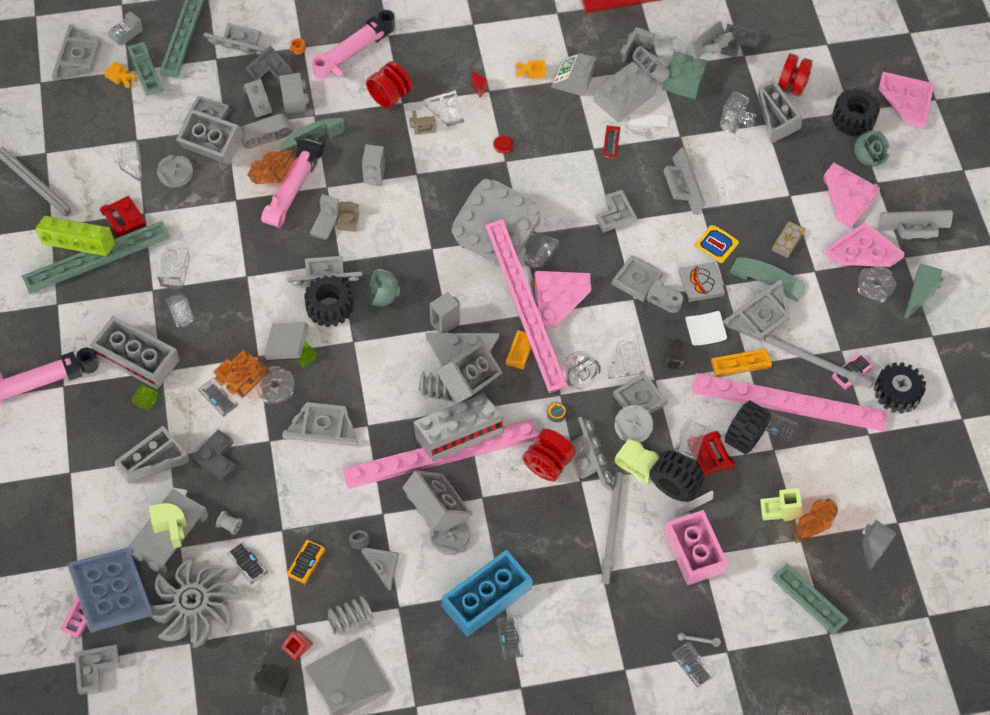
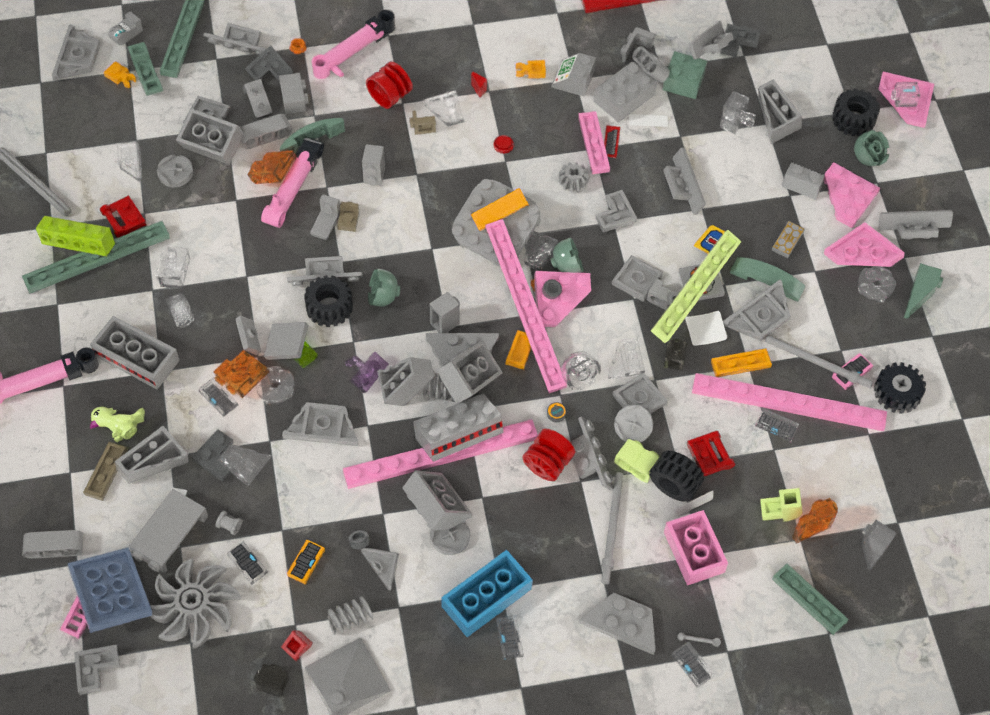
(52, 544): none -> light grey beam
(104, 471): none -> dark tan tile
(121, 424): none -> yellowish green animal
(144, 397): clear neon green plate -> none
(168, 517): yellowish green brick -> none
(243, 463): none -> clear wing
(248, 335): none -> light grey plate
(367, 371): none -> clear purple plate
(404, 380): none -> light grey wedge
(500, 209): none -> light orange tile
(551, 289): none -> dark grey tile
(567, 257): none -> sand green cylinder
(573, 177): none -> light grey gear
(594, 142): none -> bright pink plate
(623, 621): none -> light grey wing
(690, 439): clear panel -> none
(695, 286): none -> yellowish green plate
(747, 427): black tyre -> none
(797, 75): red wheel -> none
(803, 181): none -> light grey brick
(906, 94): none -> clear brick

